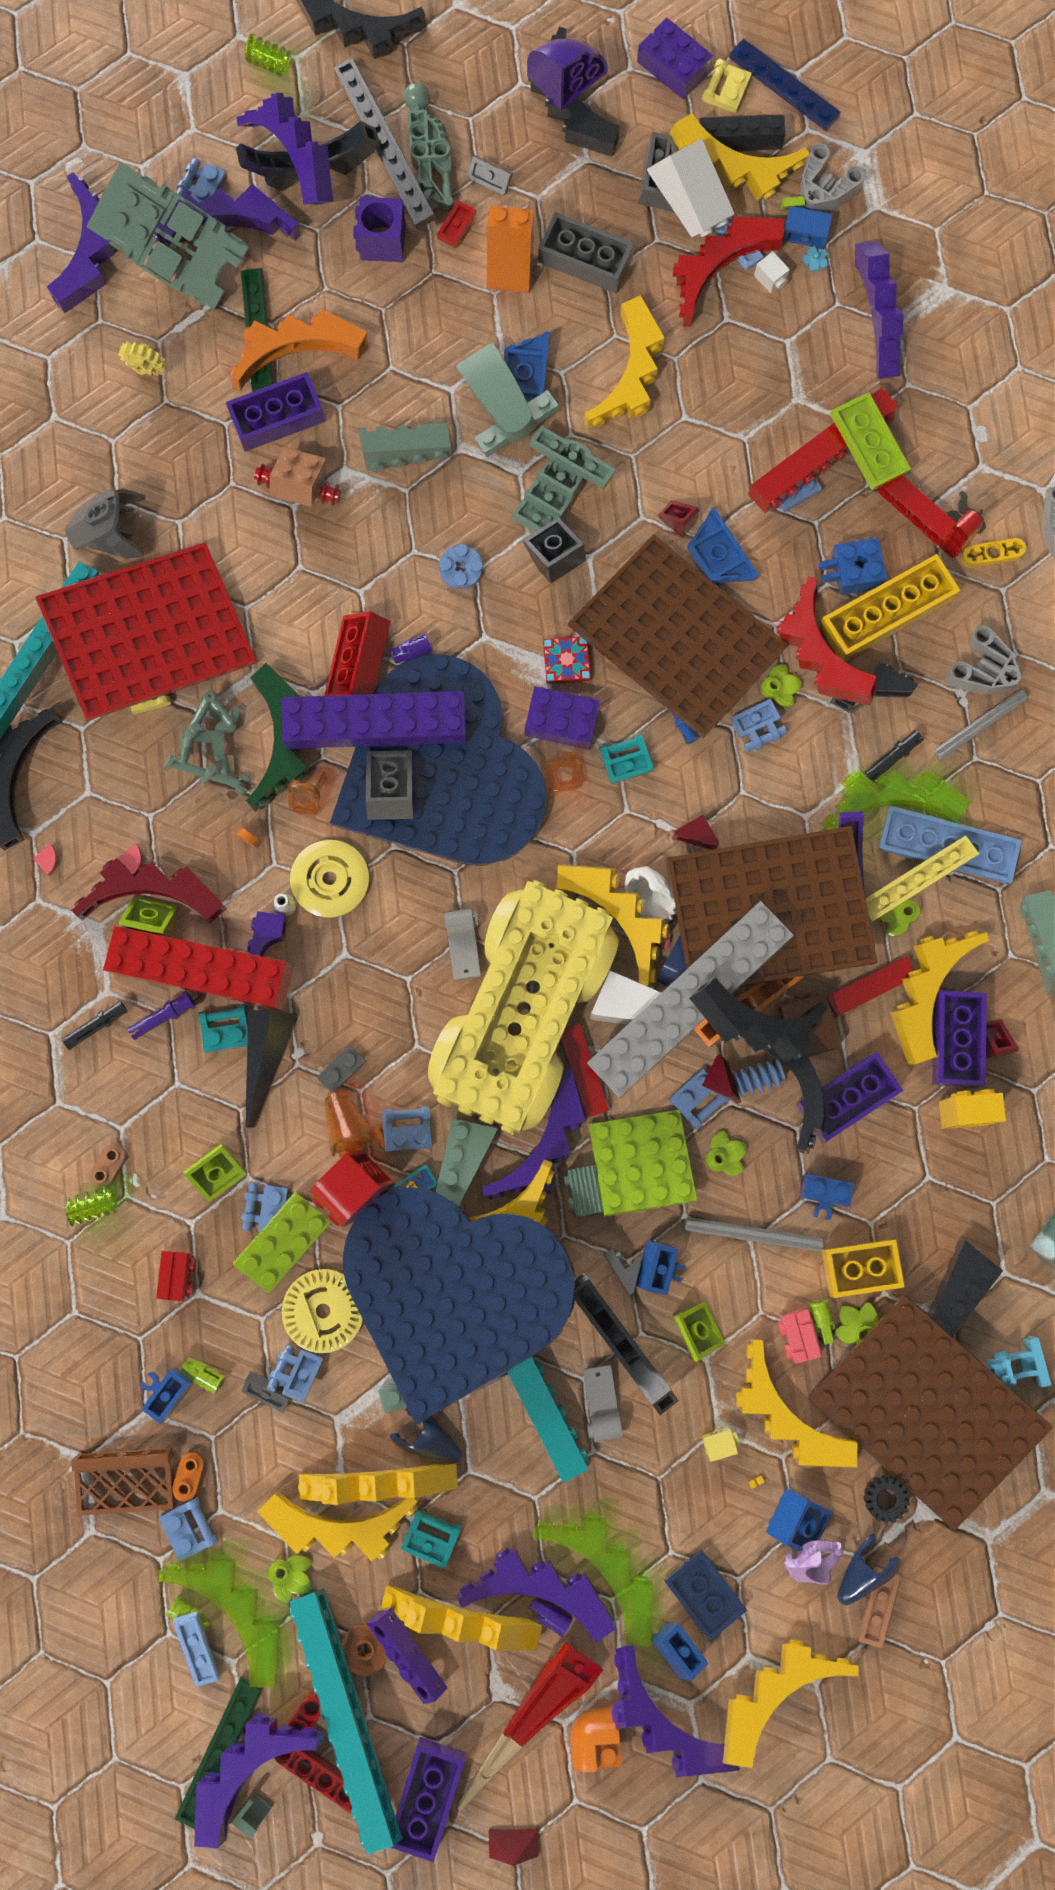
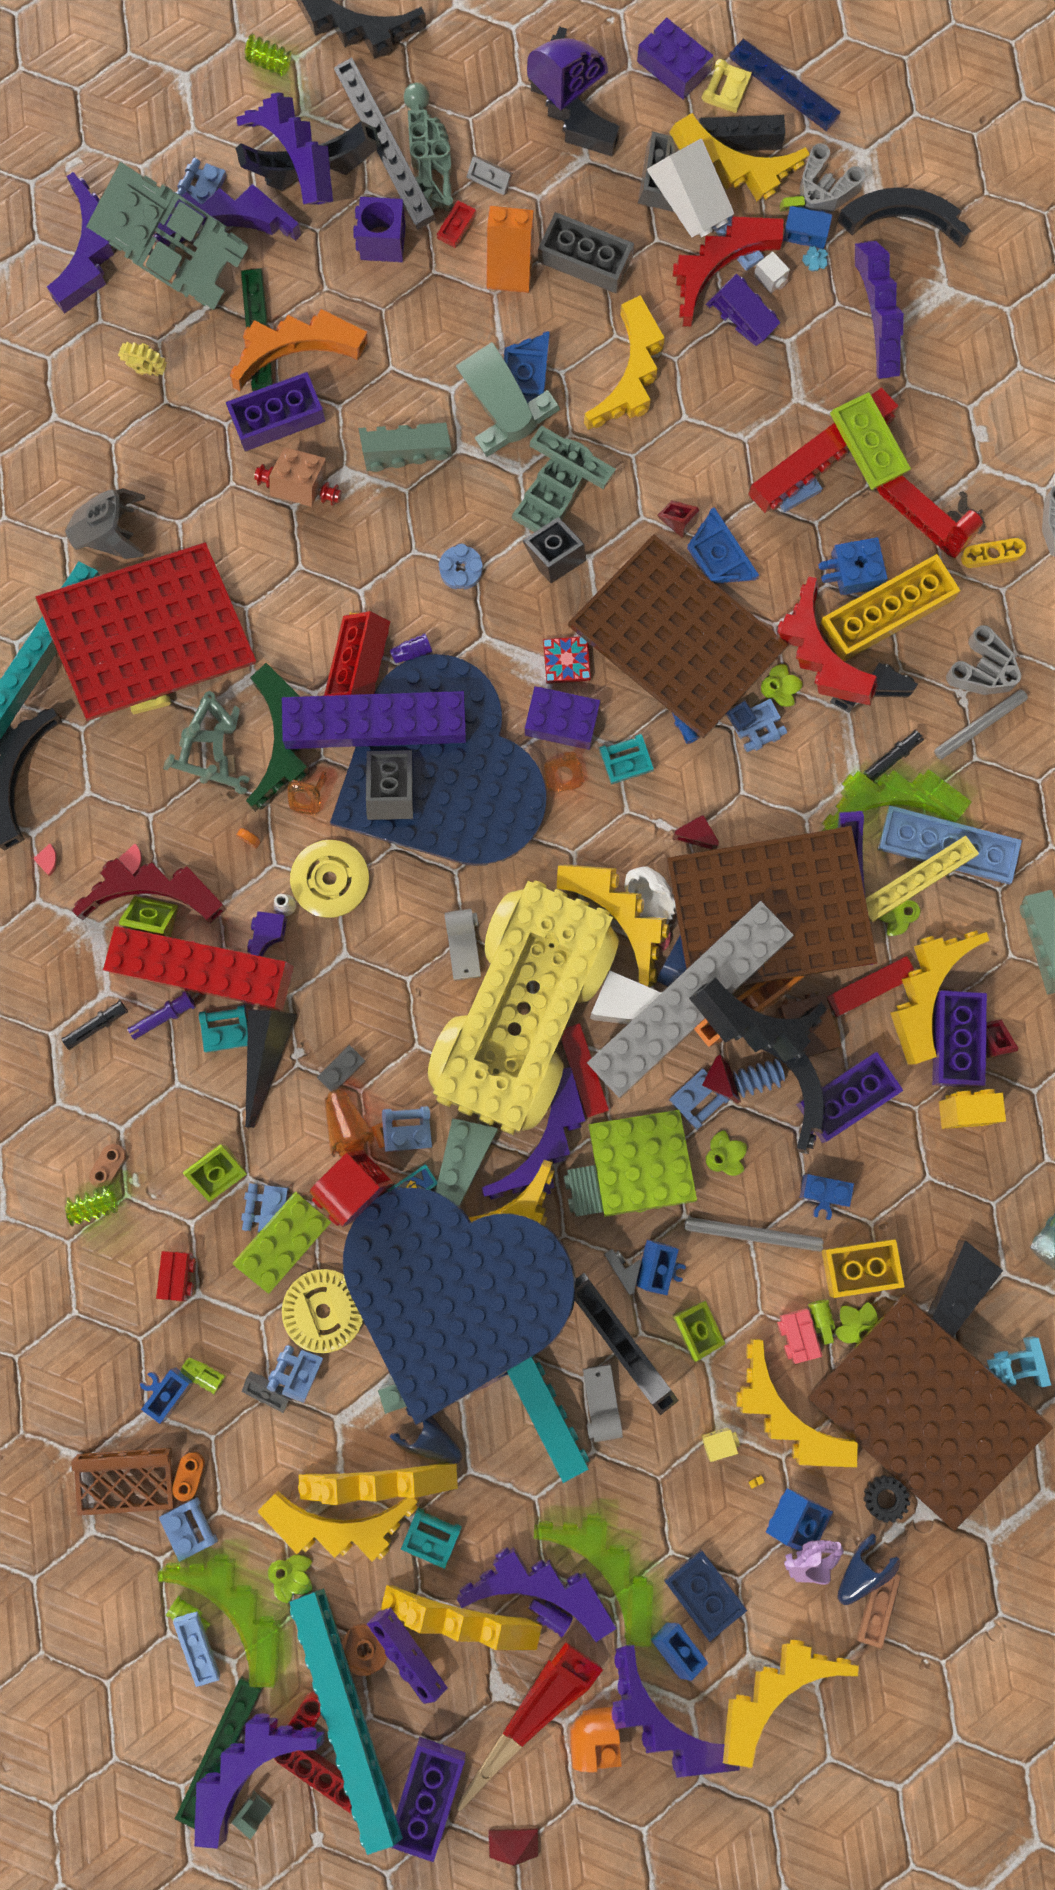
(741, 716): none -> dark blue tile
(744, 309): none -> dark purple wedge
(905, 203): none -> black arch

